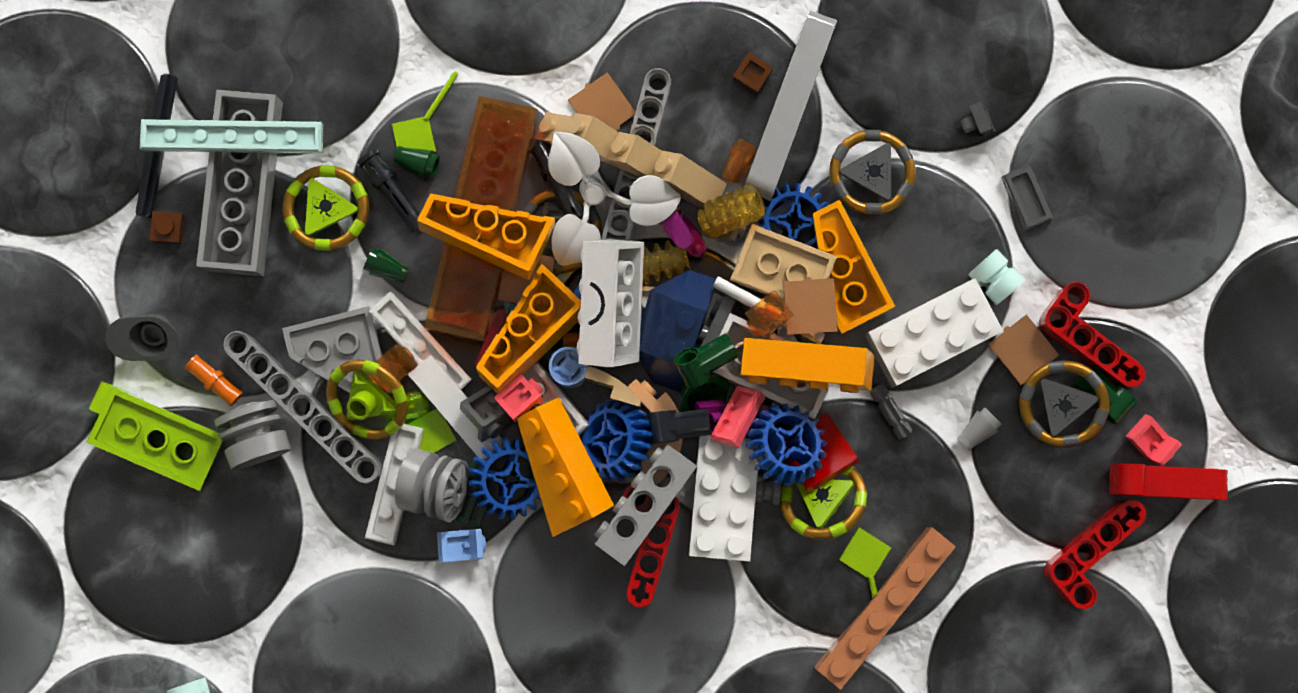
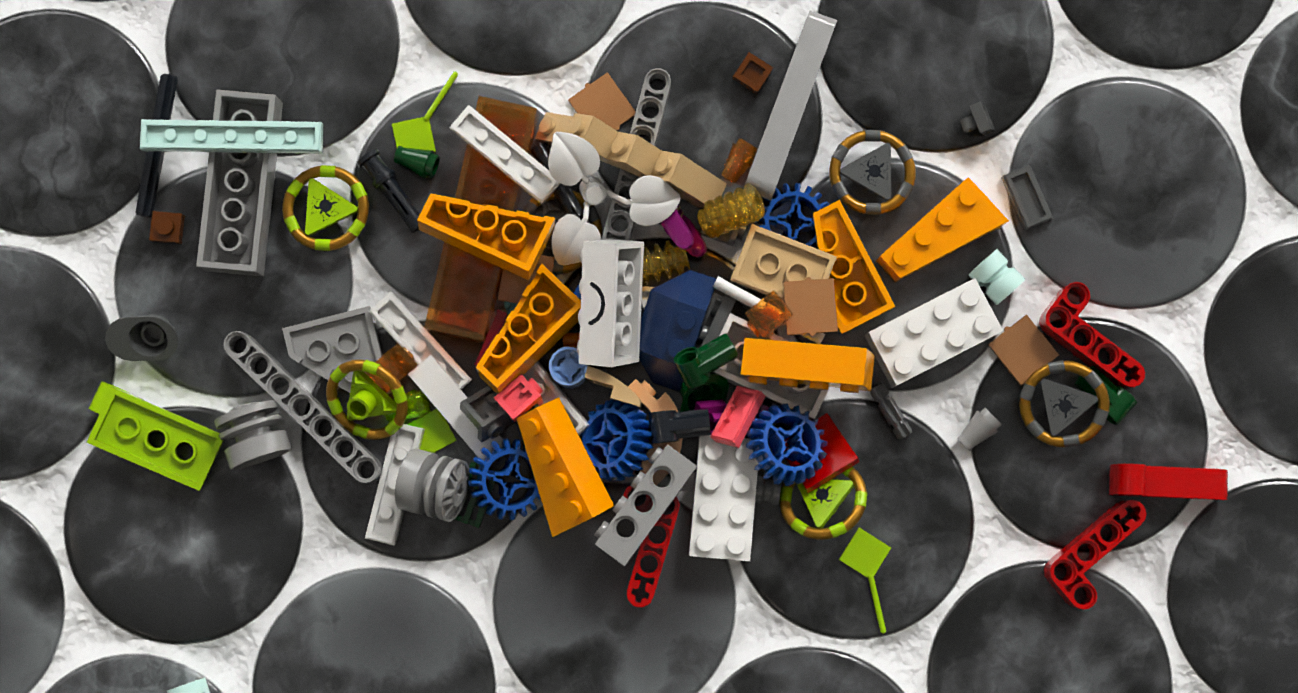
(213, 380): orange pin -> none
(385, 266): dark green cone -> none
(460, 545): light blue bracket -> none
(504, 154): none -> white tile
(885, 608): nougat arch -> none
(949, 226): none -> light orange wedge
(1153, 441): coral bracket -> none

